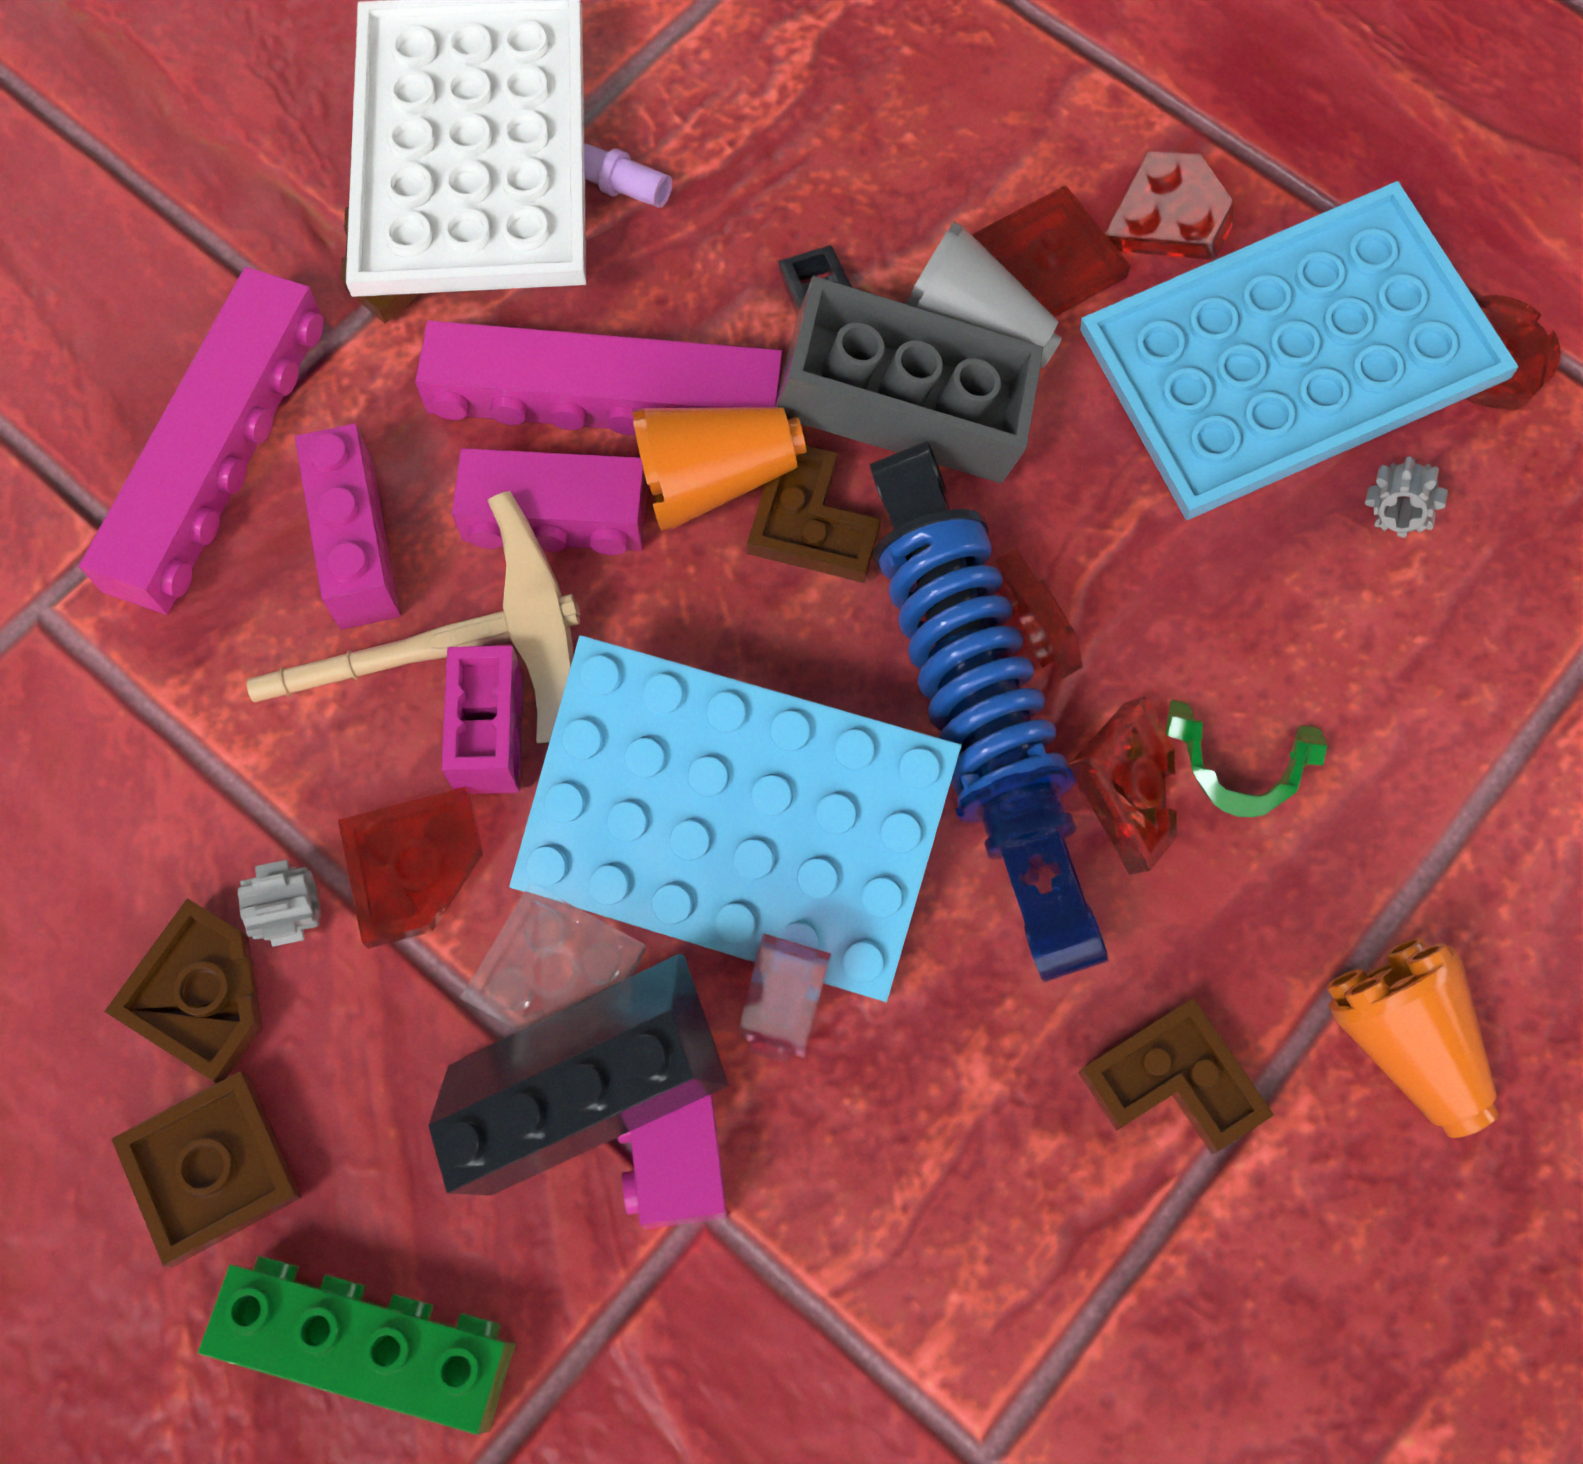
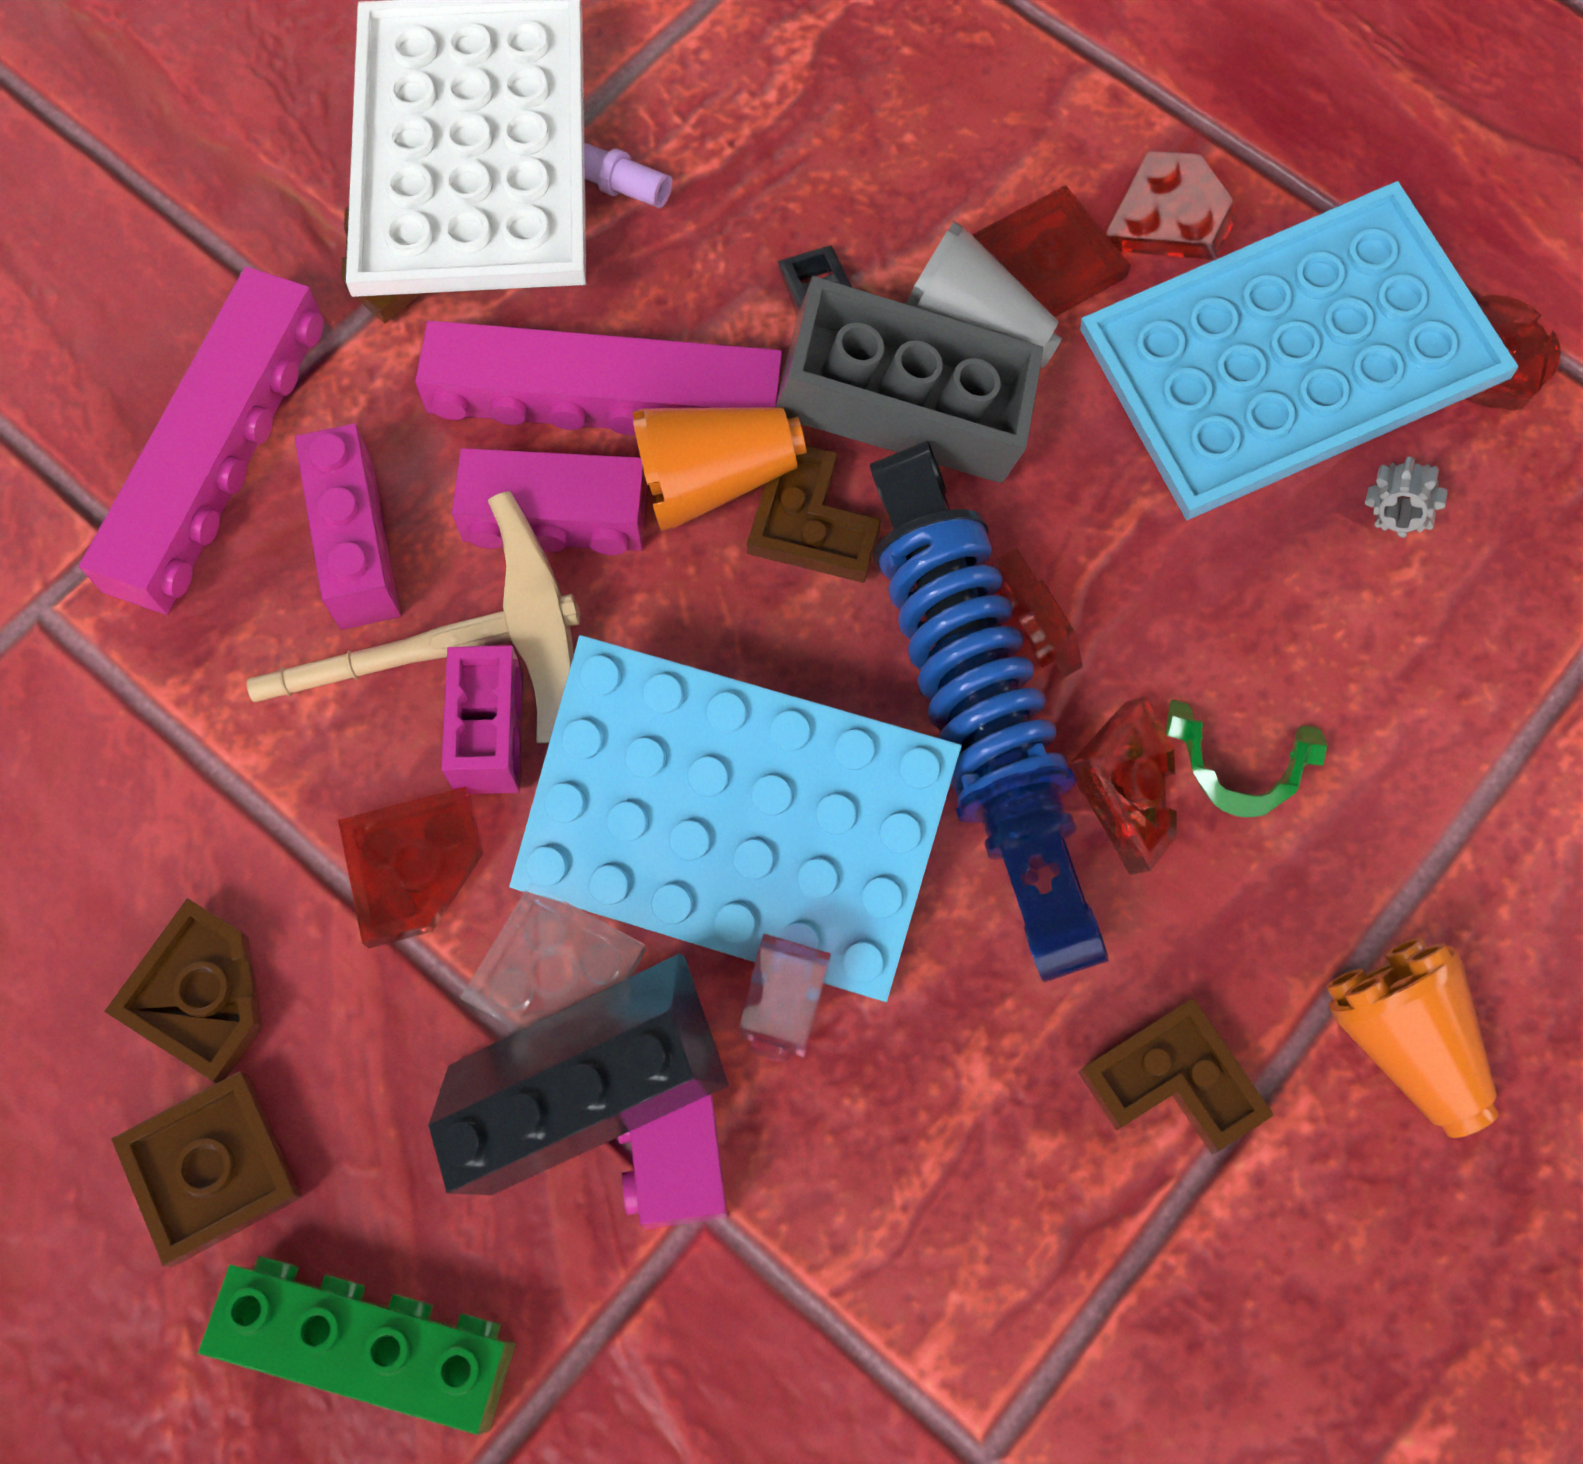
(279, 903): light grey gear -> none

